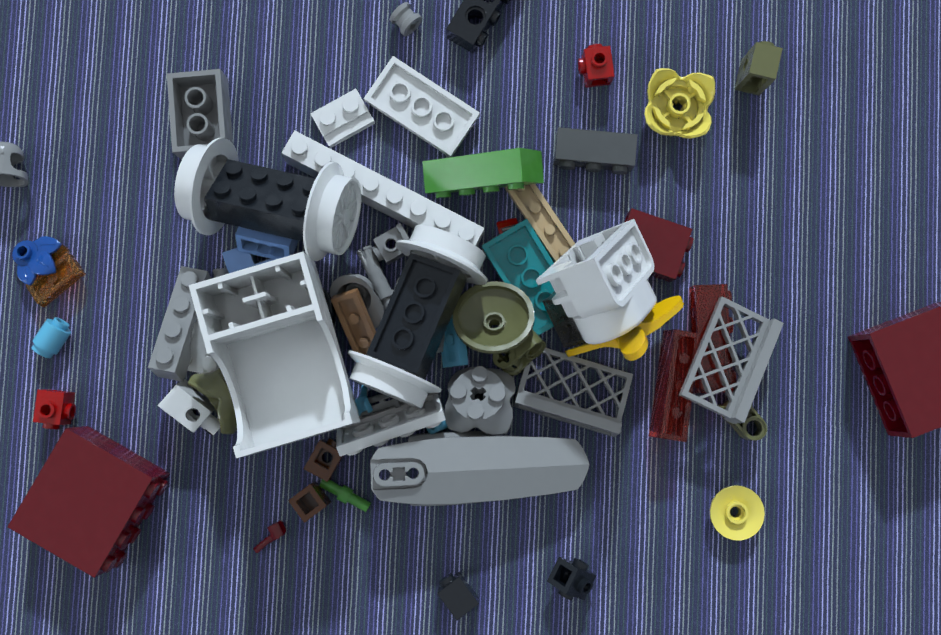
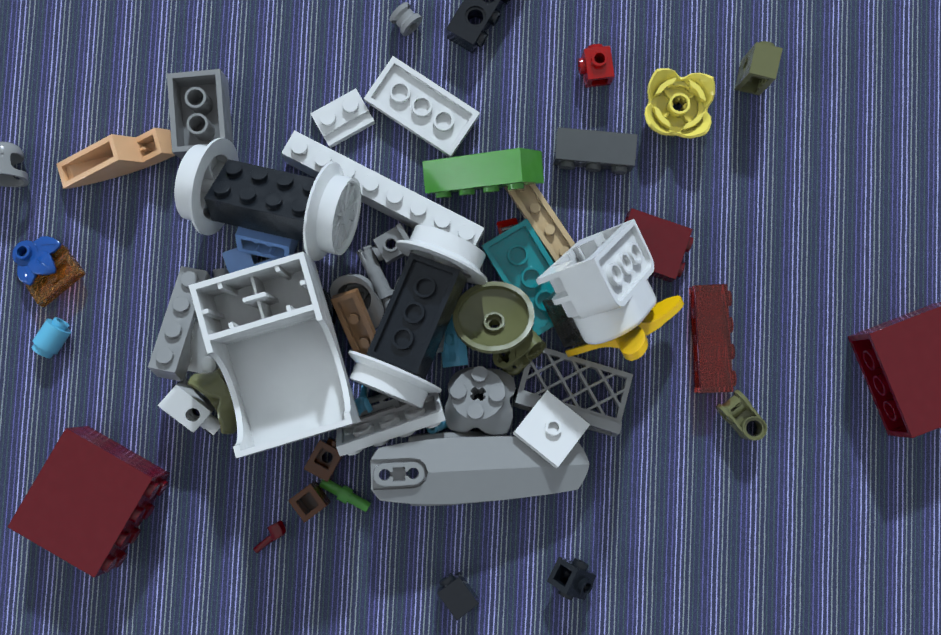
(54, 408): red brick -> none
(115, 157): none -> light nougat slope
(551, 429): none -> white plate
(671, 411): clear red brick -> none
(749, 516): light yellow dish -> none
(753, 368): light grey fence -> none

